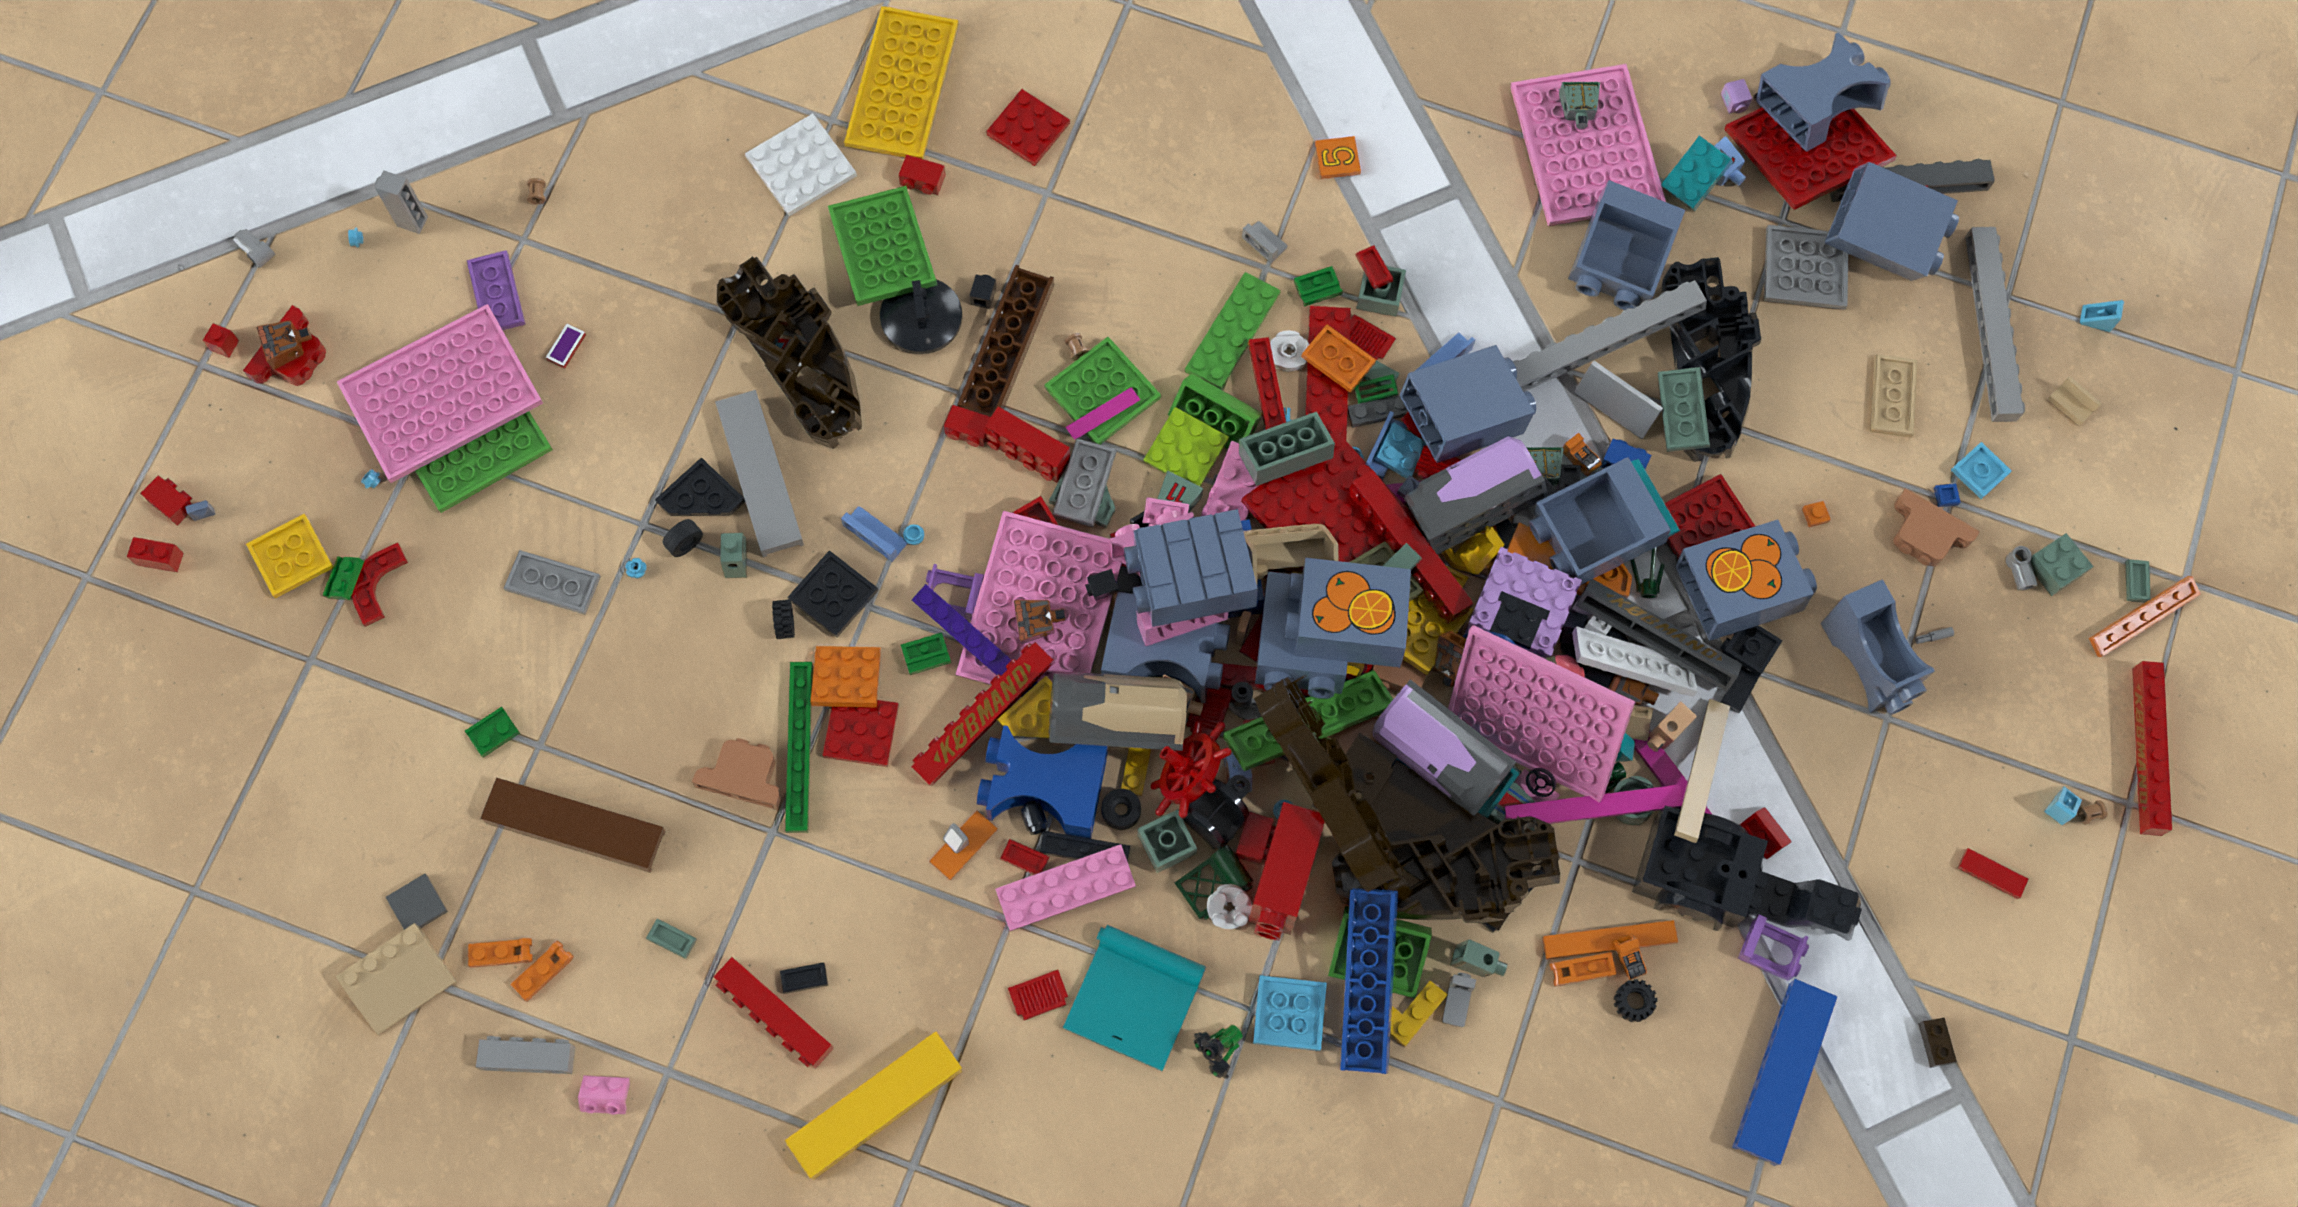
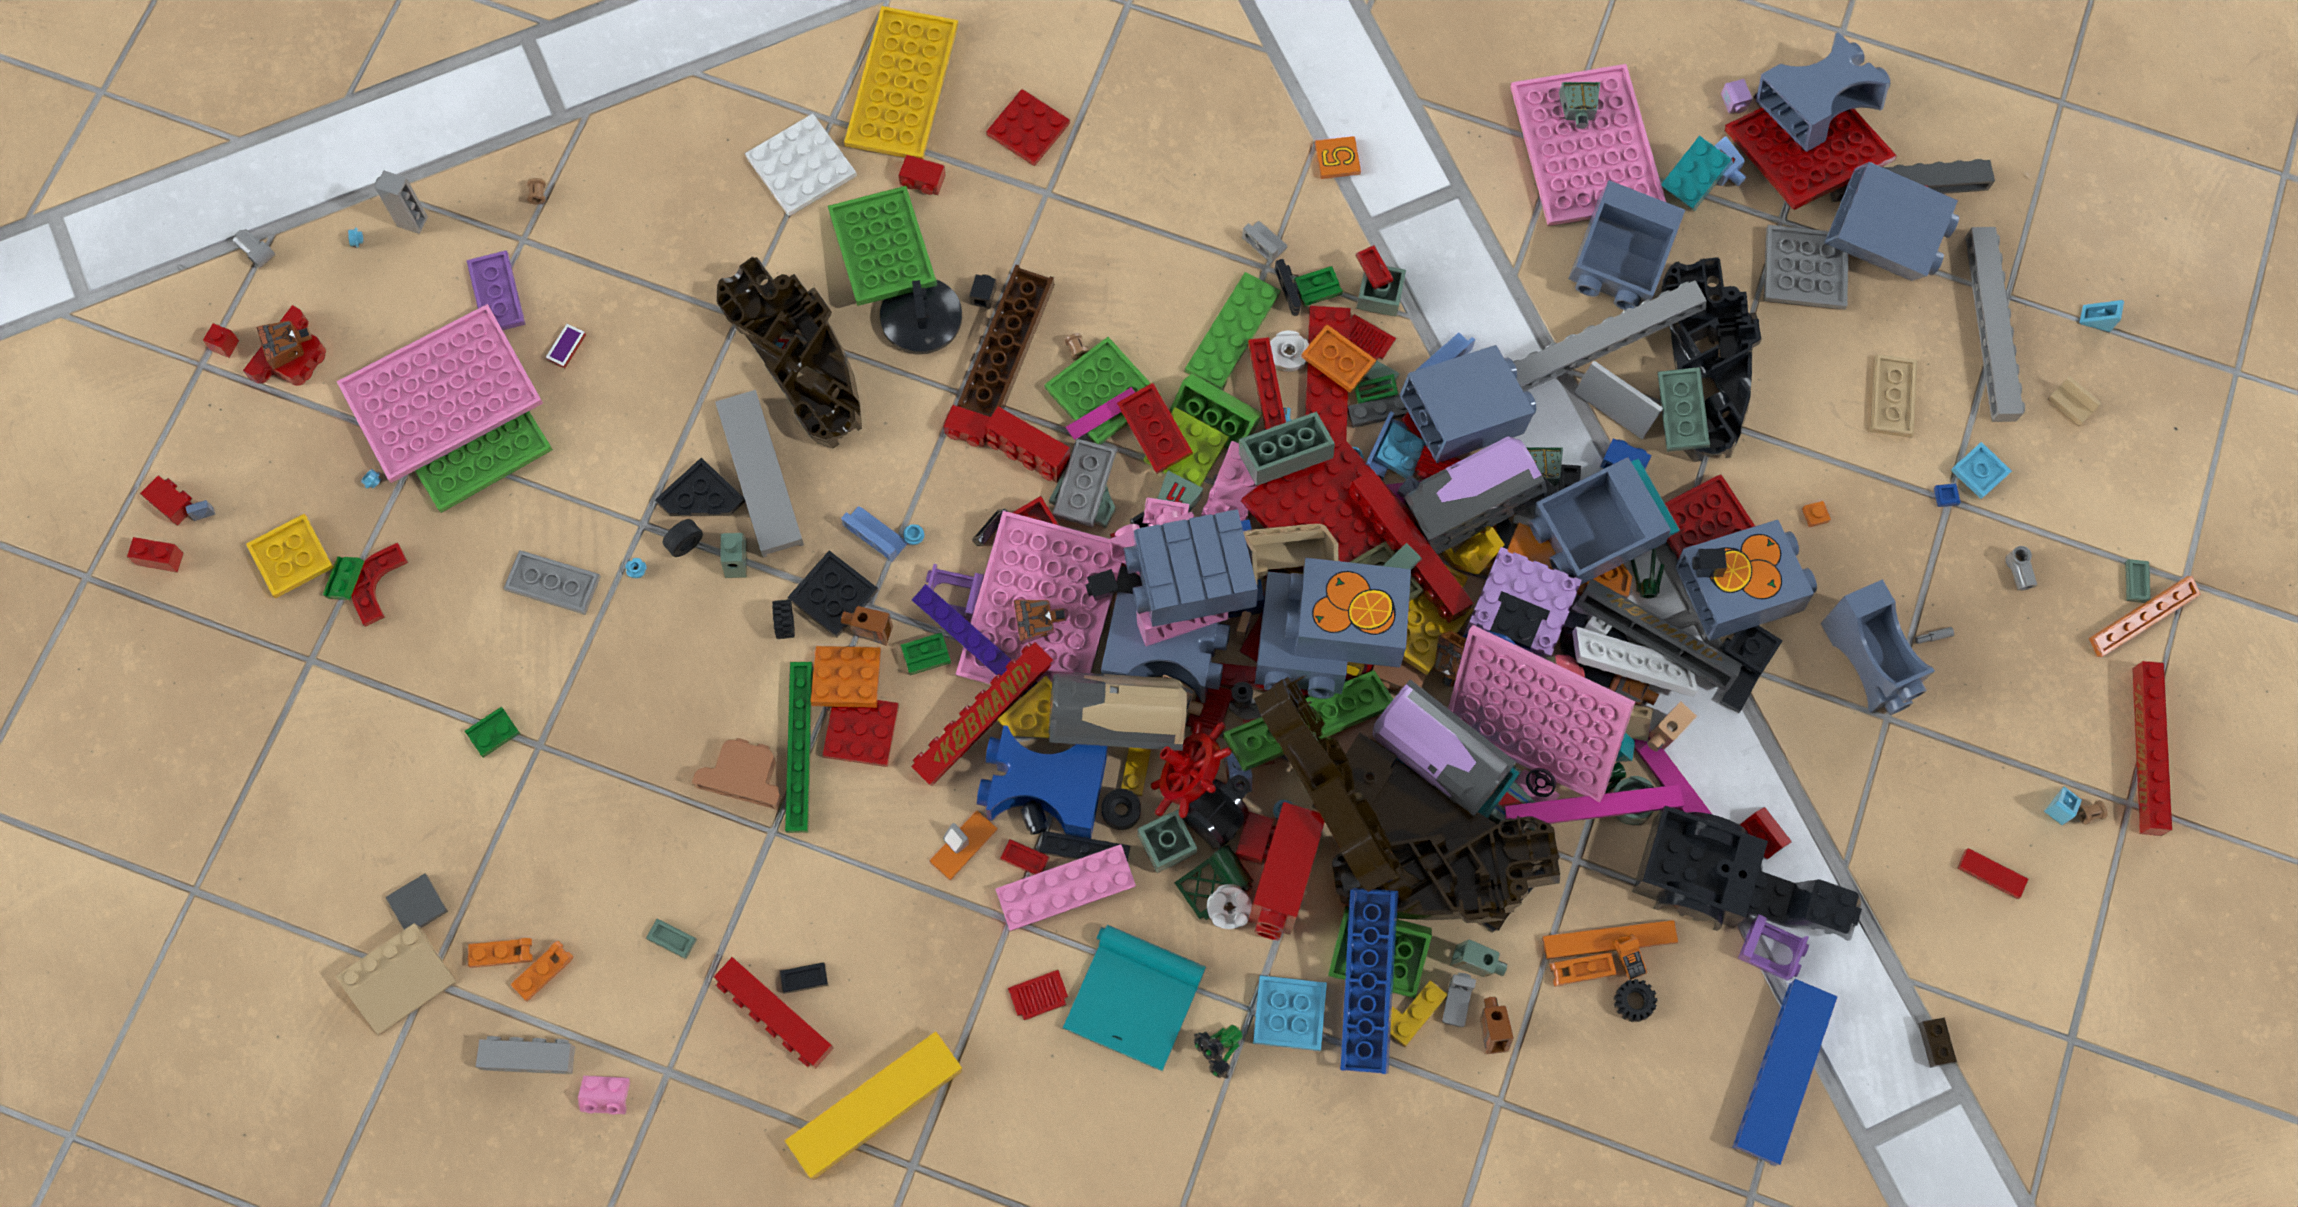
(572, 824): reddish brown tile -> none
(869, 624): none -> dark orange torso
(989, 528): none -> black tile
(1155, 428): none -> red plate
(1288, 287): none -> black hinge
(1495, 1027): none -> dark orange torso
(1581, 455): orange leg -> none
(1702, 771): tan tile -> none
(1710, 562): none -> black brick
(1929, 530): nougat brick -> none
(2059, 564): sand green brick -> none

